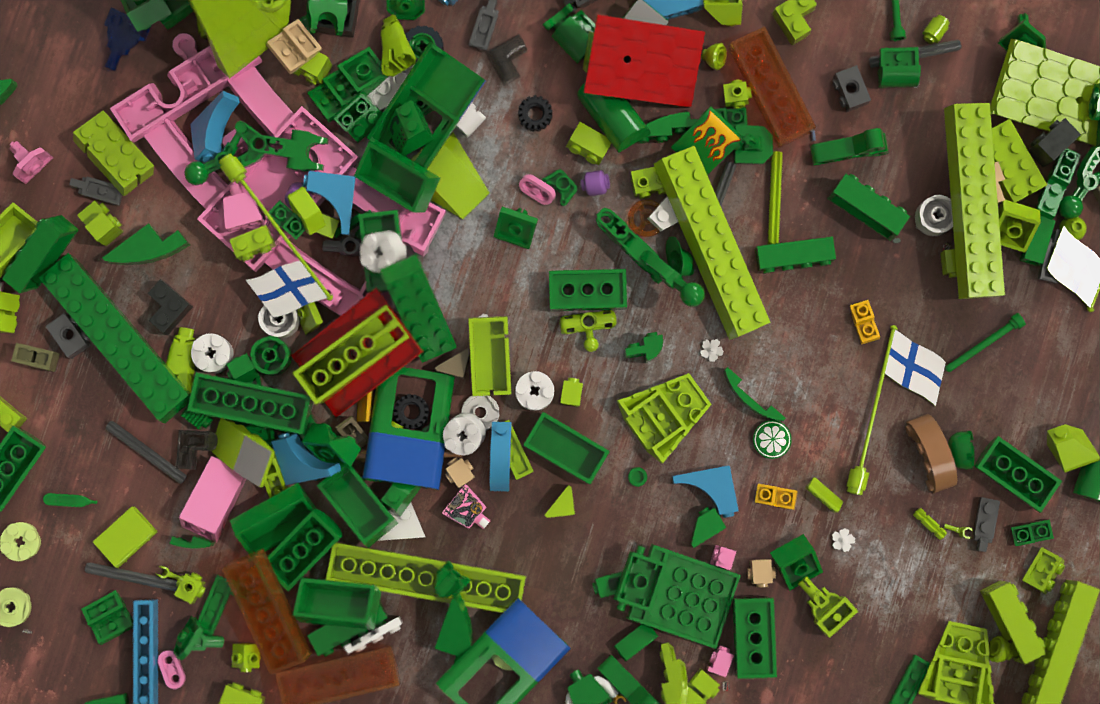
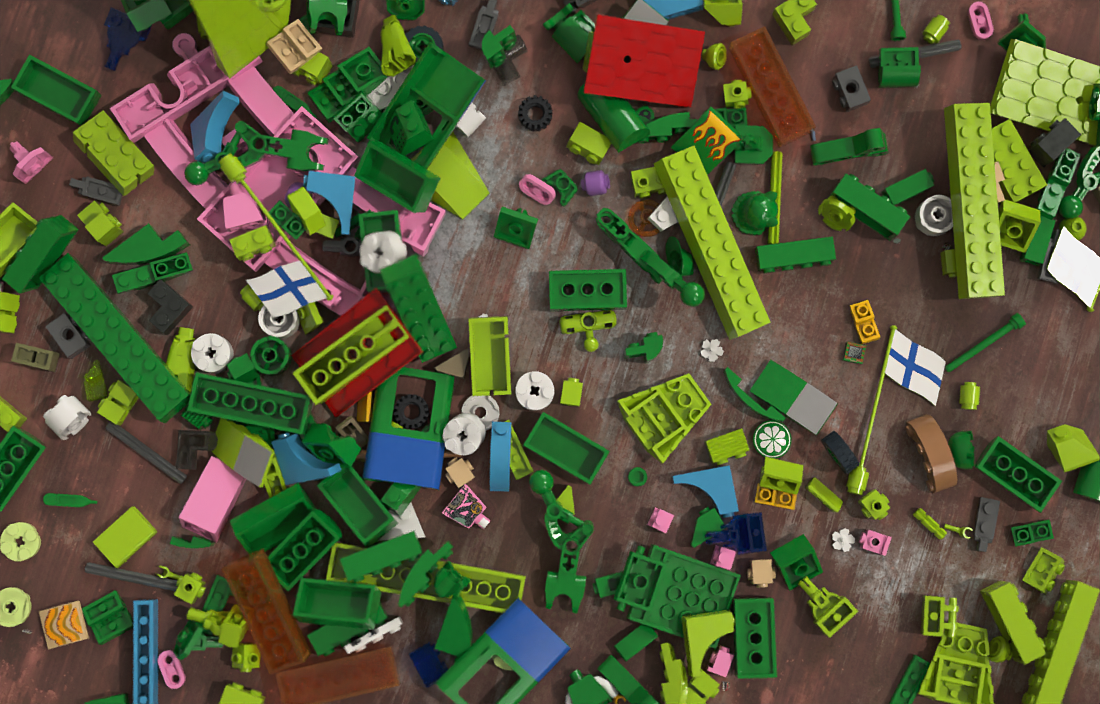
(56, 91): none -> green piece
(63, 624): none -> slope
(67, 416): none -> white brick
(95, 383): none -> clear neon green slope
(119, 402): none -> lime piece
(150, 274): none -> green slope
(228, 625): none -> lime brick
(251, 298): none -> lime brick
(291, 100): none -> green piece
(382, 555): none -> green brick
(417, 578): none -> green slope
(428, 663): none -> clear blue brick
(494, 46): none -> green brick
(565, 580): none -> green piece
(646, 114): none -> green tile
(660, 520): none -> bright pink brick
(701, 632): none -> lime arch
(727, 446): none -> lime brick
(744, 534): none -> clear blue brick
(755, 212): none -> green hair
(781, 475): none -> lime brick
(793, 397): none -> slope
(837, 214): none -> lime plate
(840, 452): none -> black wheel
(854, 352): none -> tile
(868, 501): none -> lime brick
(882, 545): none -> bright pink brick
(909, 187): none -> green brick
(933, 616): none -> lime brick
(969, 396): none -> lime brick
(981, 21): none -> bright pink plate

